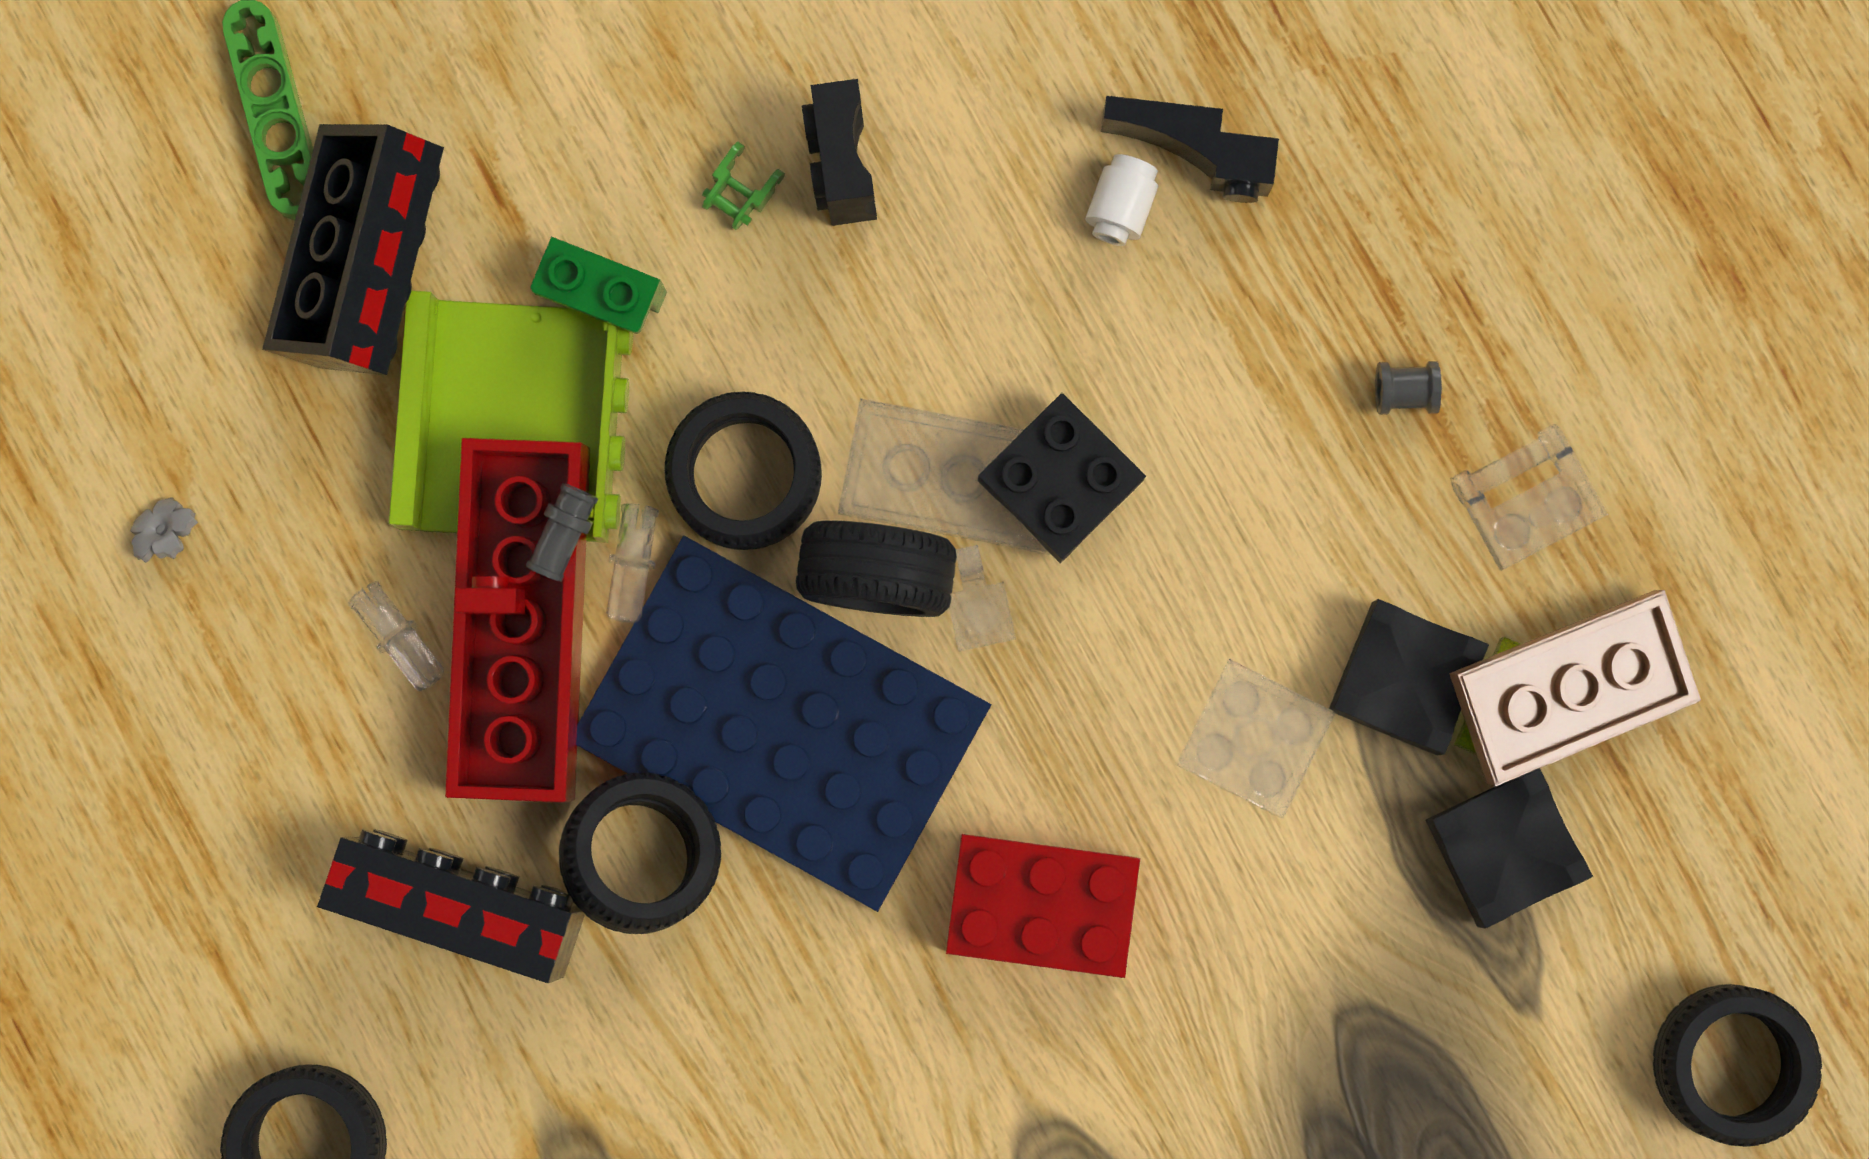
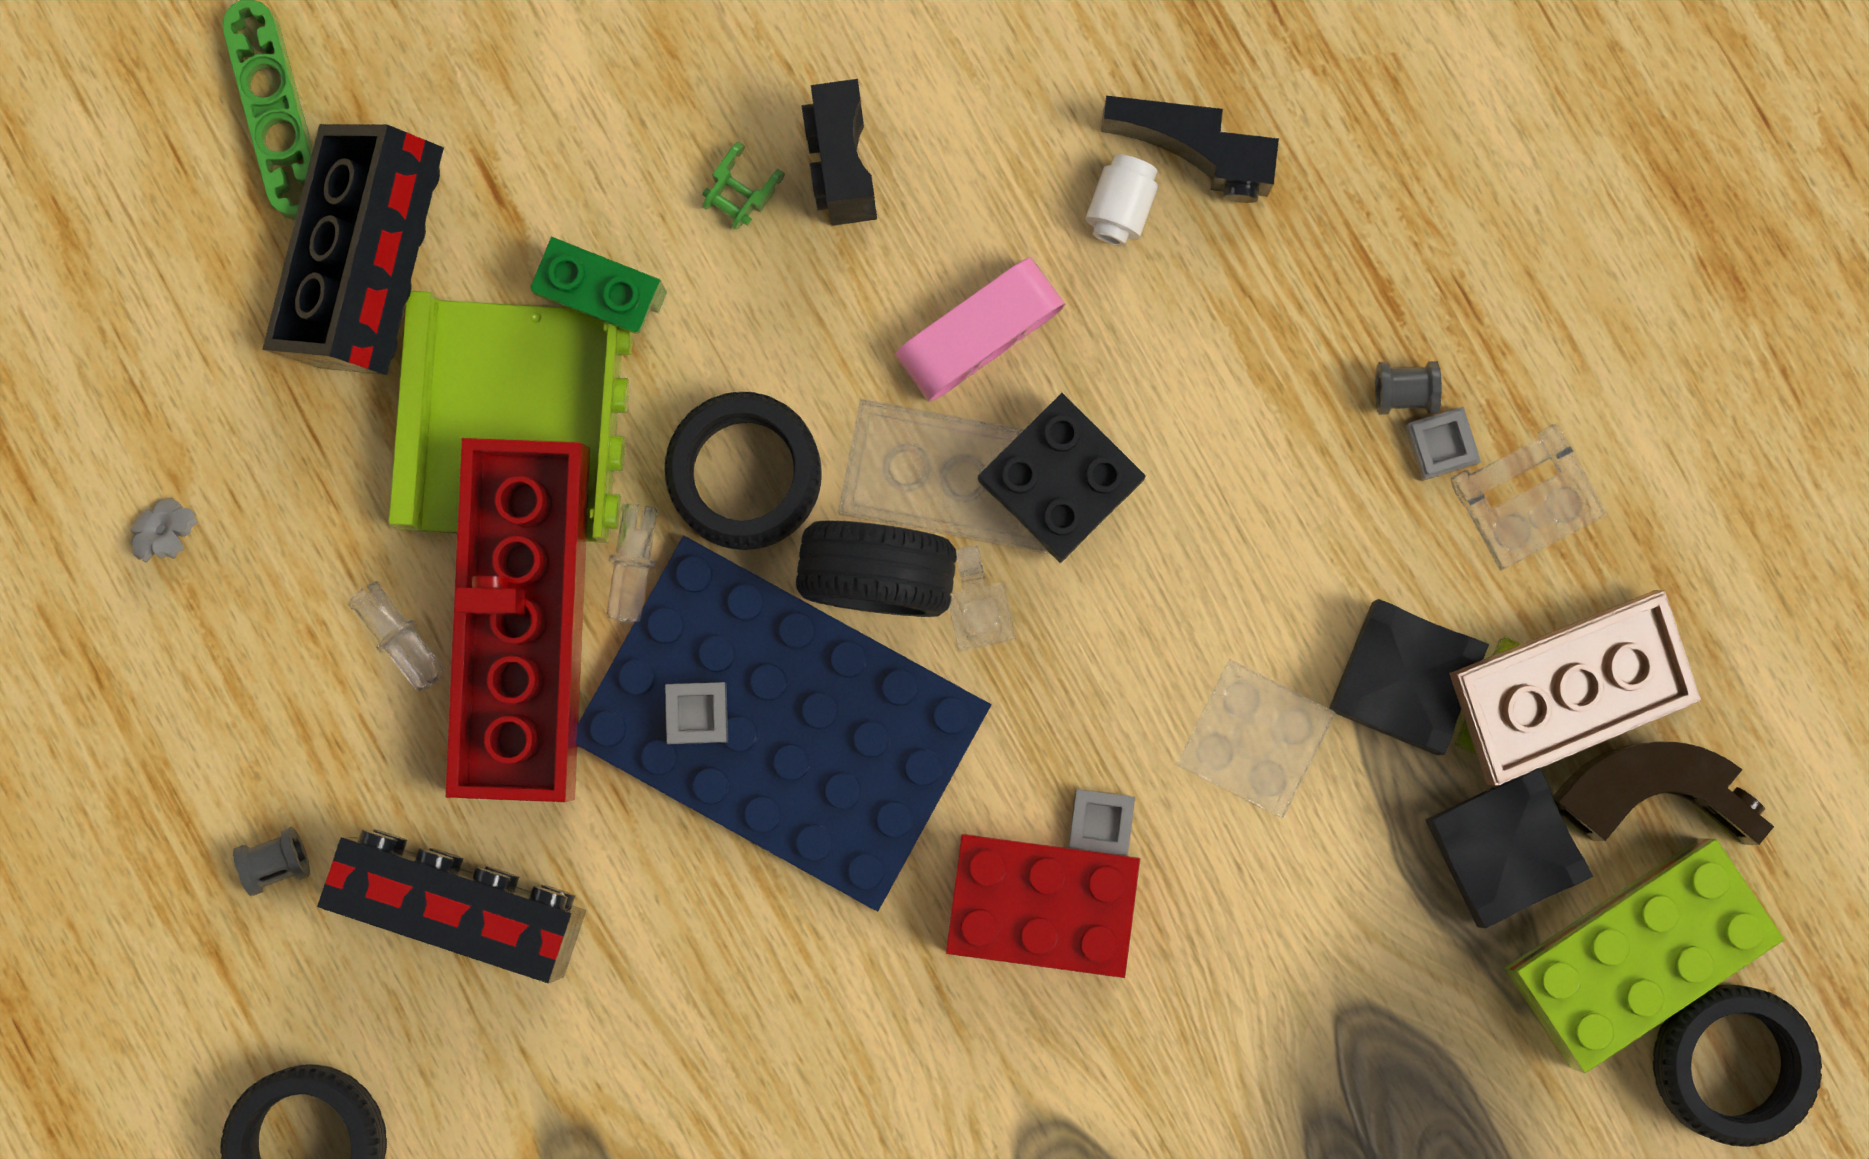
(271, 861): none -> dark grey bush
(562, 531): dark grey pin -> none
(685, 812): black tyre -> none
(696, 713): none -> light grey tile
(979, 329): none -> bright pink beam
(1101, 822): none -> light grey tile
(1442, 443): none -> light grey tile
(1615, 782): none -> dark brown arch
(1644, 954): none -> lime brick

